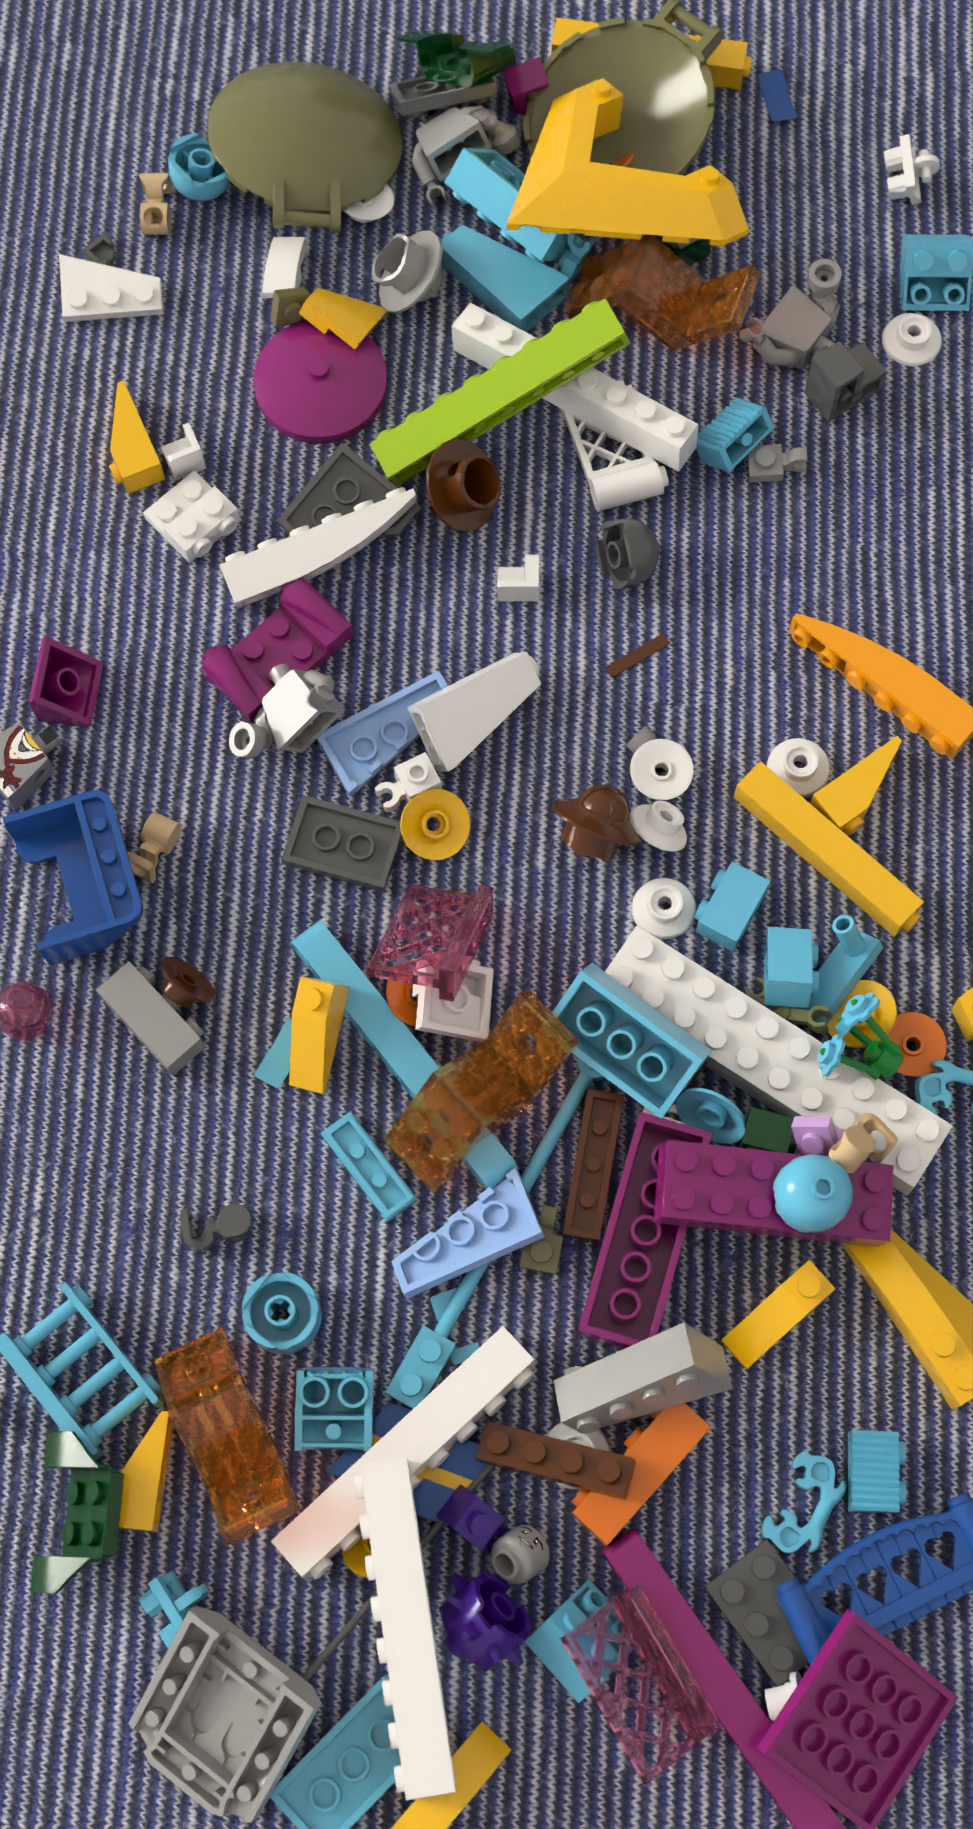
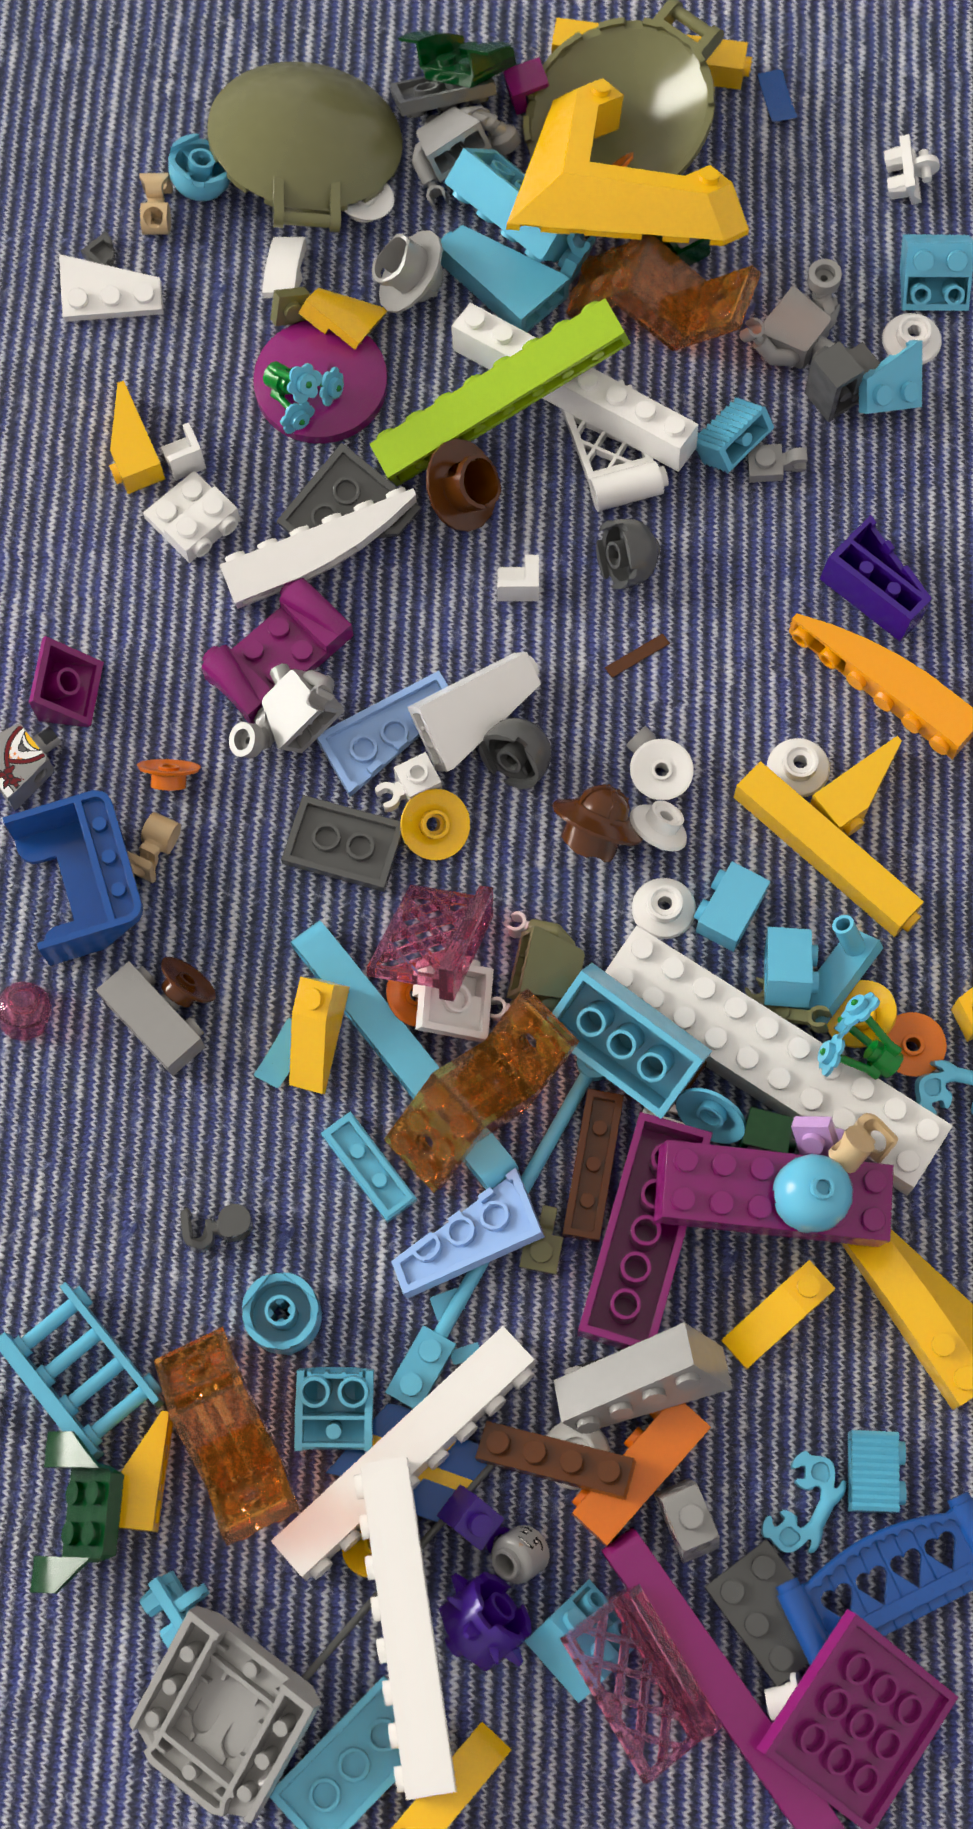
(168, 773): none -> orange piece
(302, 384): none -> medium azure plant
(517, 751): none -> dark grey cylinder
(544, 962): none -> olive torso
(688, 1519): none -> light grey torso
(876, 581): none -> dark purple wedge
(894, 383): none -> medium azure wing

